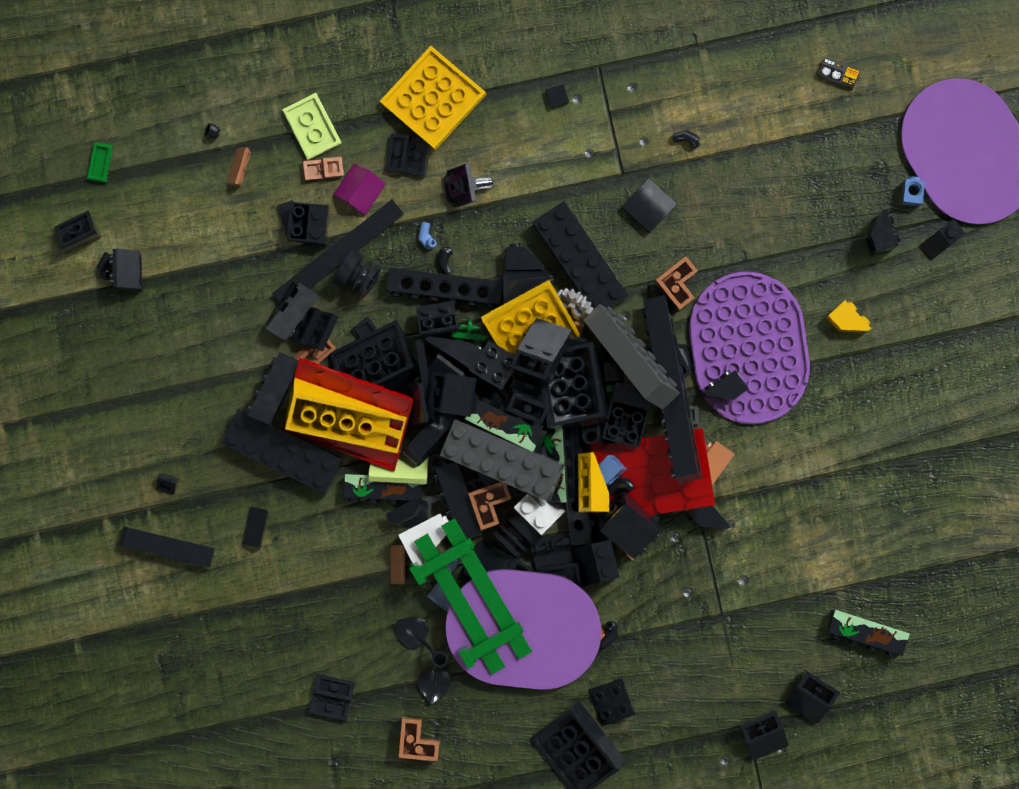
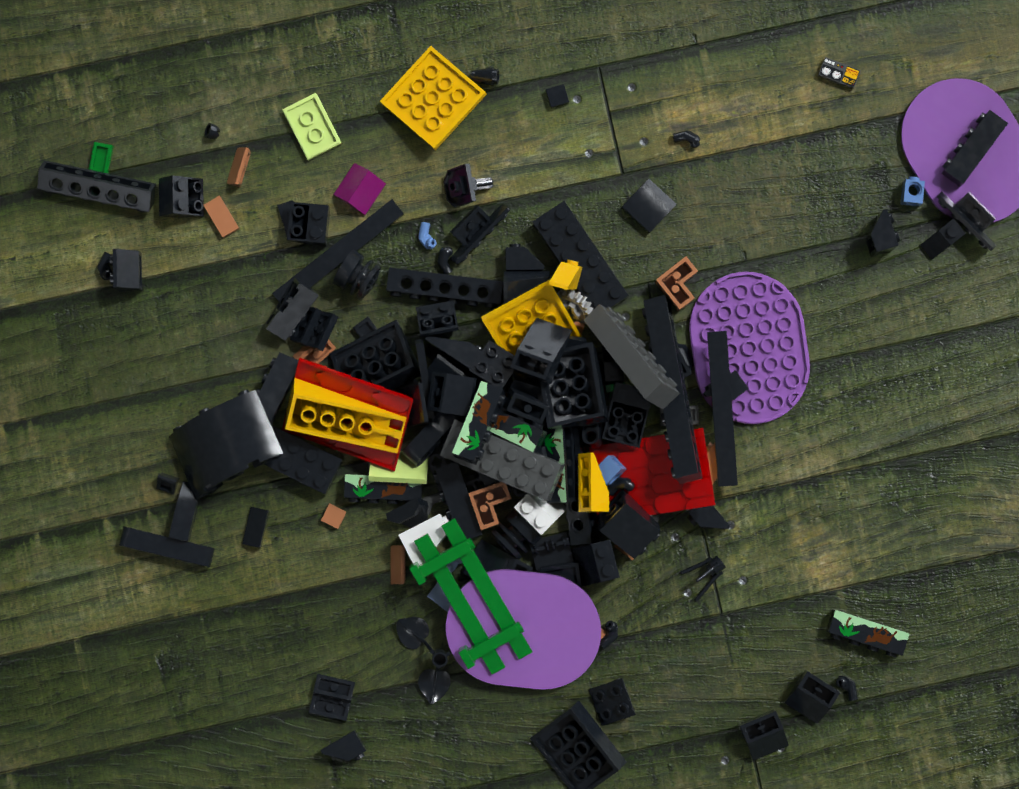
(77, 232): black slope -> none
(106, 183): none -> black brick
(181, 197): none -> black slope
(184, 514): none -> black slope
(221, 216): none -> nougat tile
(225, 442): none -> black panel
(322, 169): nougat slope -> none
(333, 516): none -> nougat tile
(346, 748): none -> black slope
(407, 155): black slope -> none
(414, 746): nougat brick -> none
(474, 228): none -> black bracket
(476, 339): green hips -> none
(479, 423): none -> brick
(485, 76): none -> black cone
(566, 275): none -> yellow slope
(714, 566): none -> black plant
(722, 408): none -> black tile
(846, 319): yellow slope -> none
(848, 685): none -> black arm
(972, 215): none -> black bracket
(974, 148): none -> black brick

